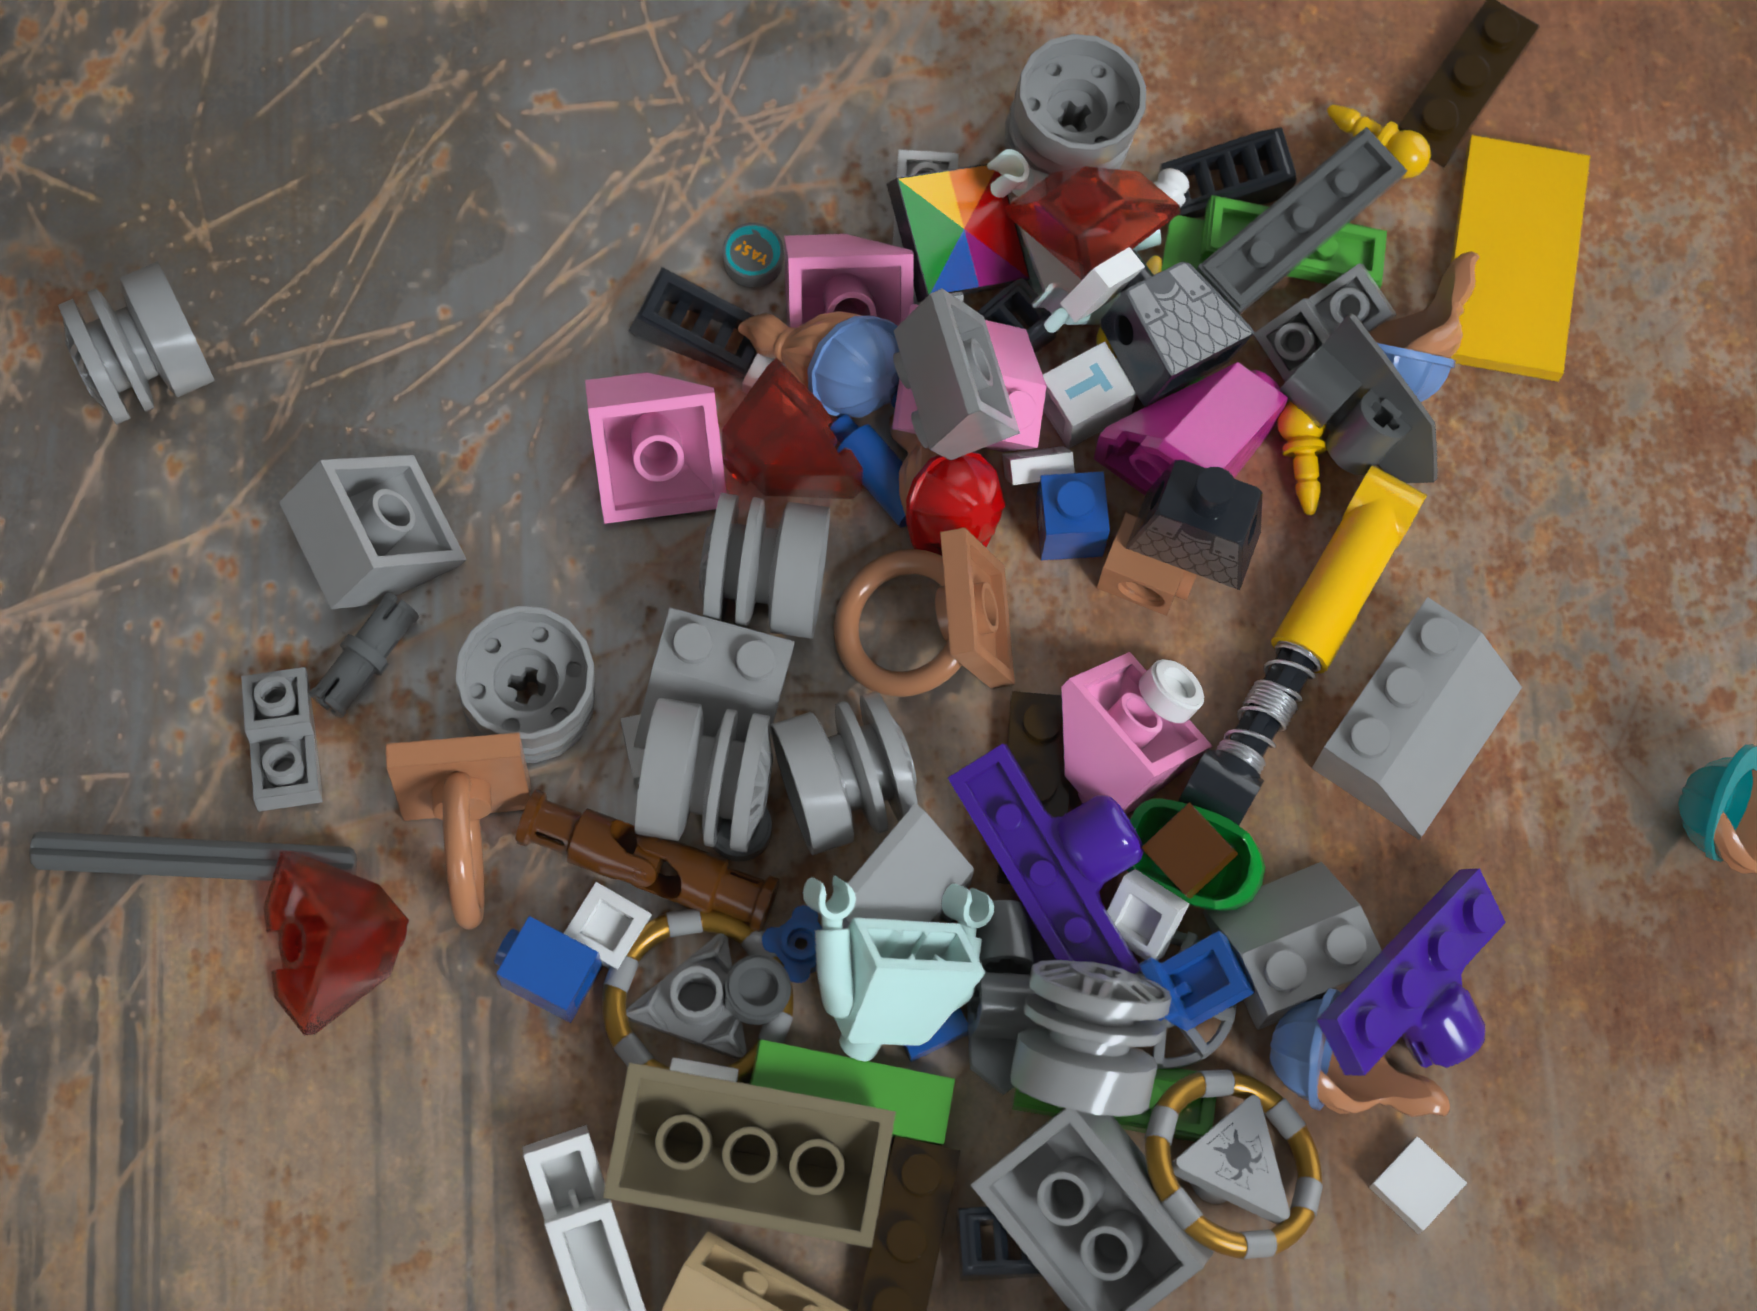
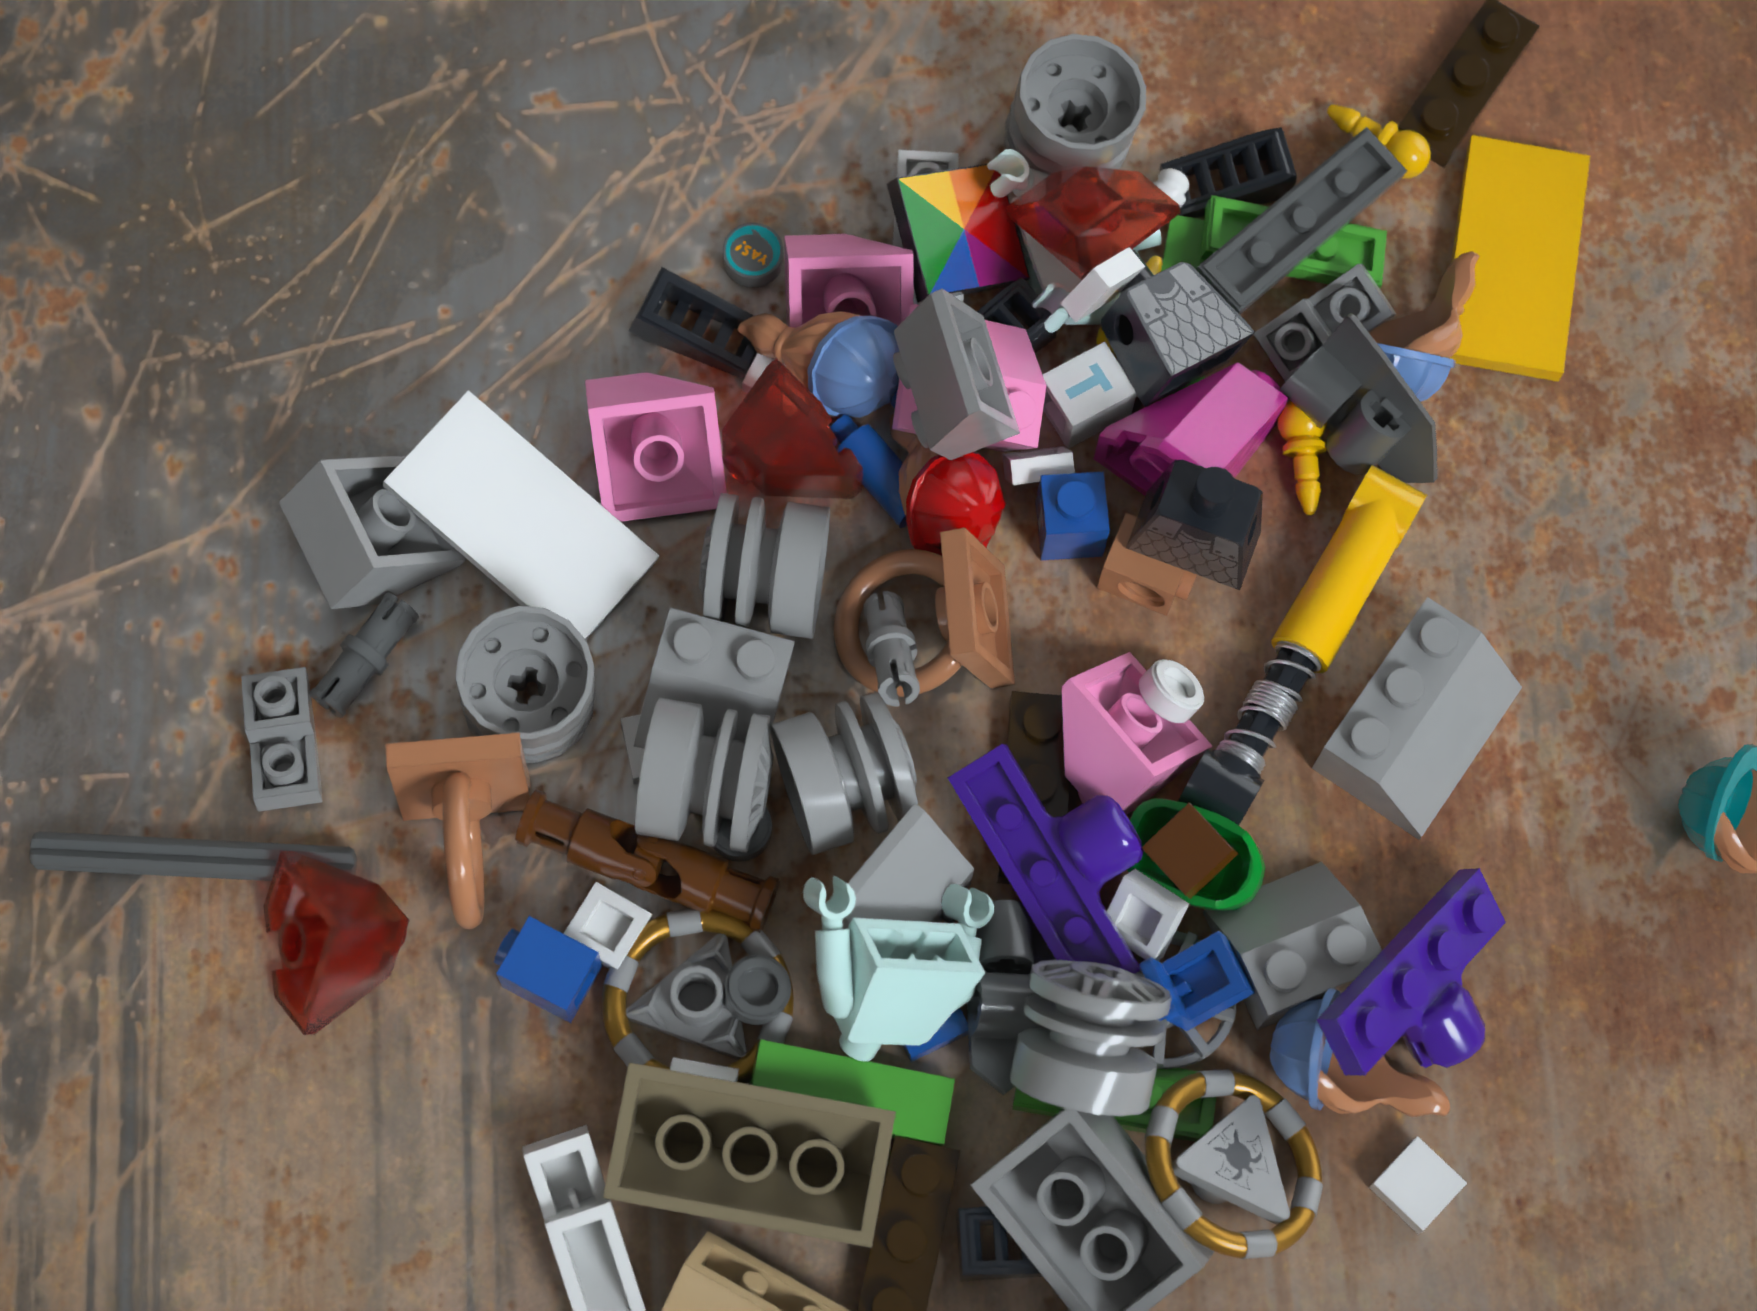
(135, 343): light grey wheel -> none
(519, 517): none -> white tile
(782, 941): blue plate -> none
(891, 648): none -> light grey pin

